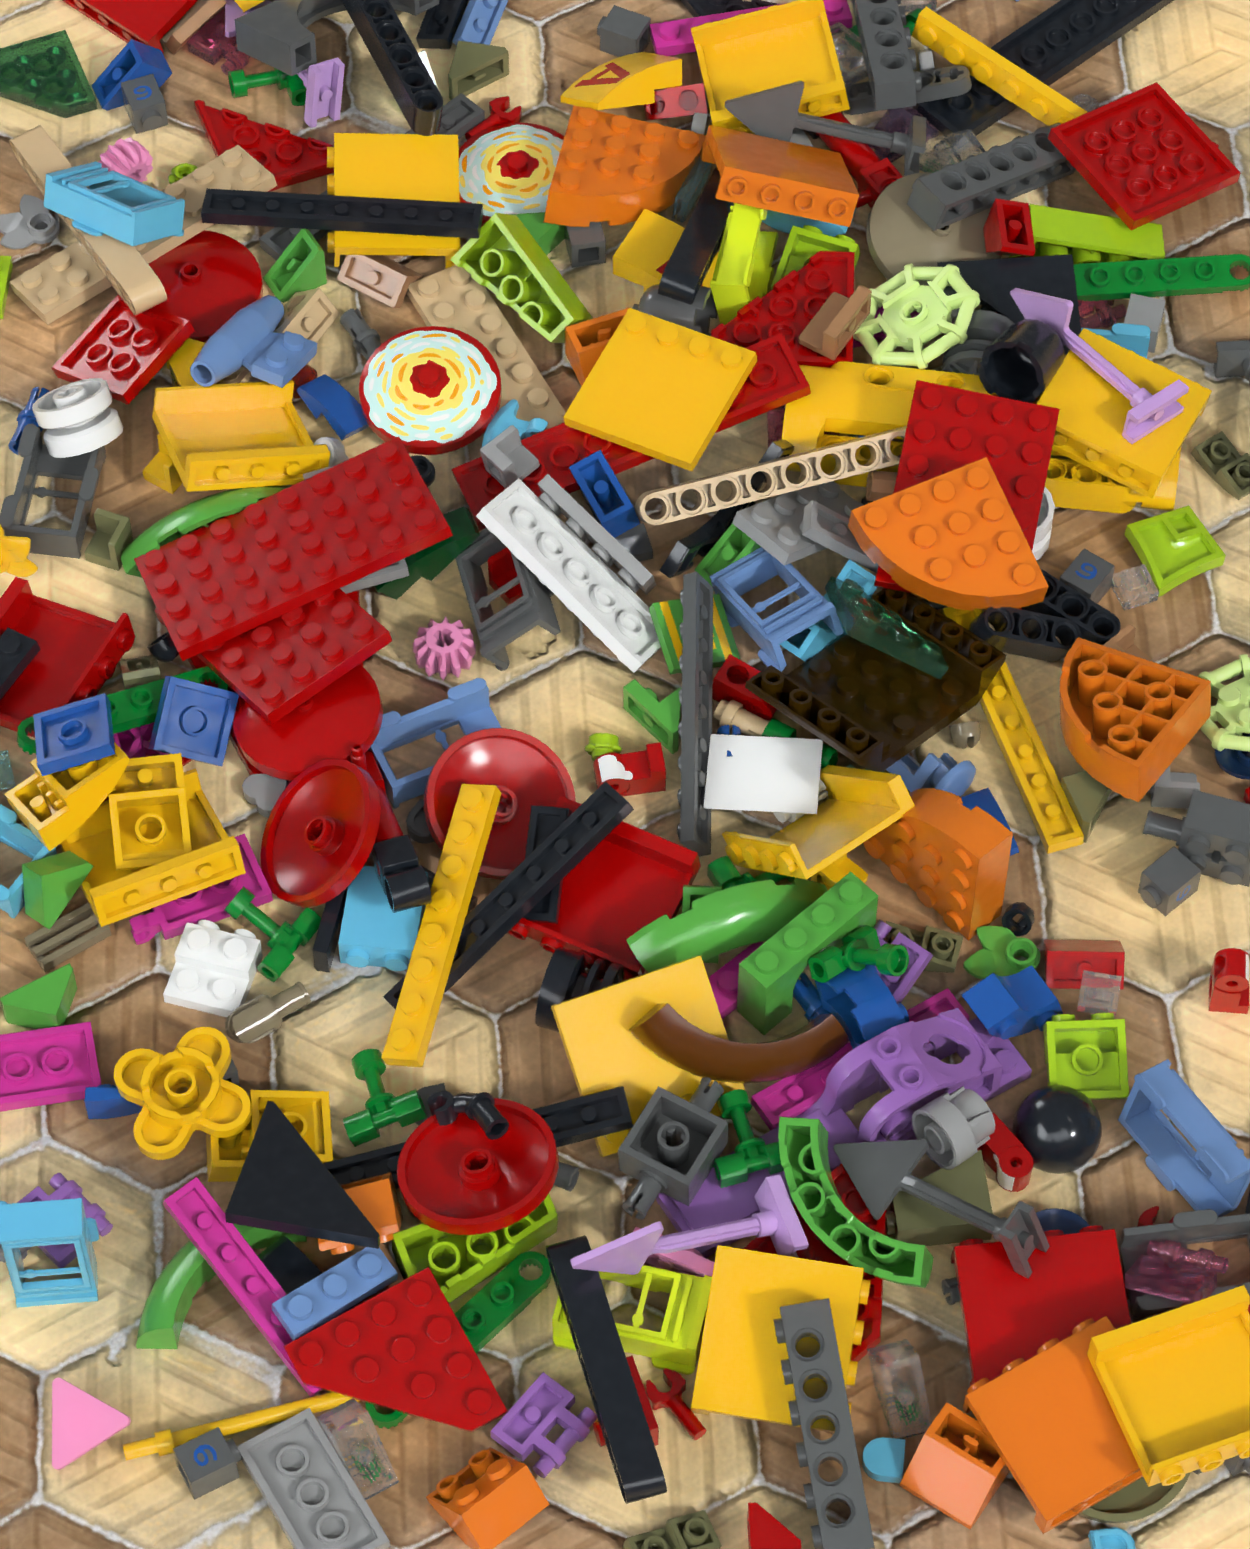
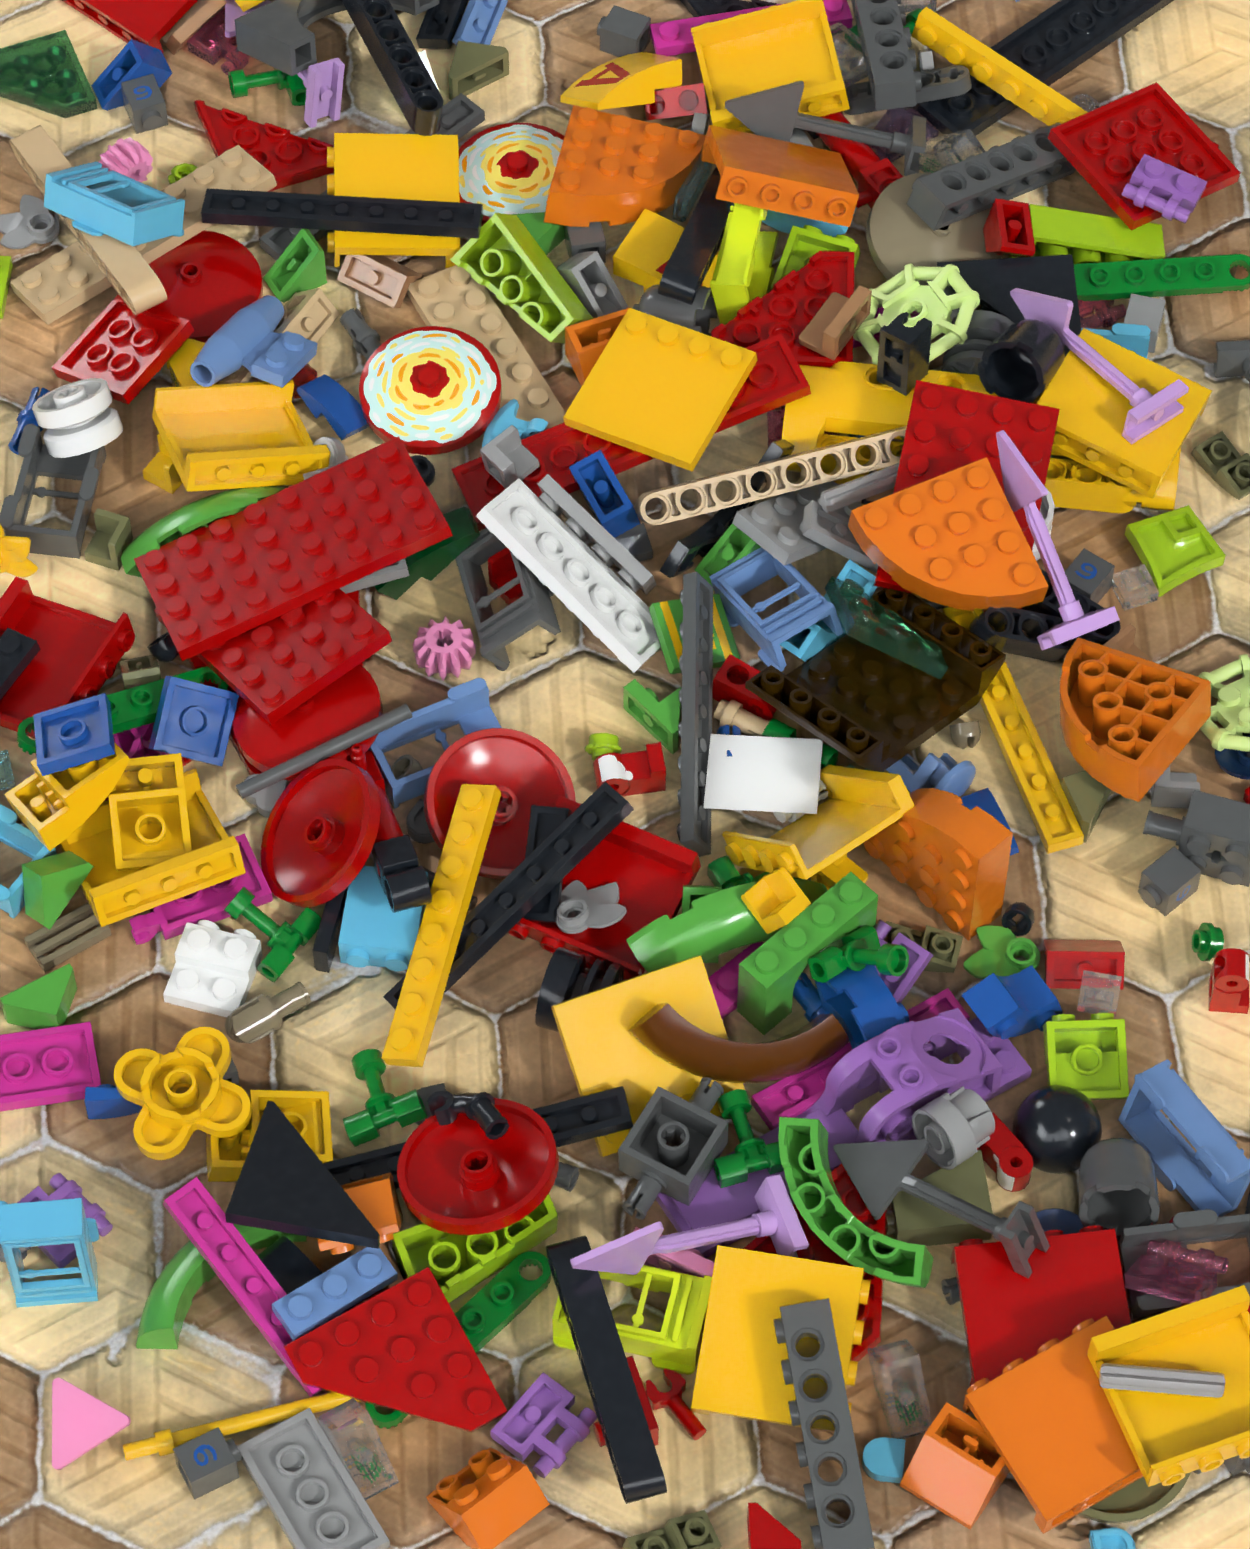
(323, 751): none -> dark grey piece
(405, 766): none -> dark tan hinge
(498, 116): red bar -> none
(588, 908): none -> light grey plate
(592, 283): none -> light grey slope
(775, 900): none -> yellow panel
(858, 489): none -> light grey axle
(904, 353): none -> black hinge
(1022, 490): none -> lavender piece
(1117, 1186): none -> dark grey cylinder
(1162, 1380): none -> light grey axle
(1164, 189): none -> medium lavender plate
(1207, 941): none -> green plate

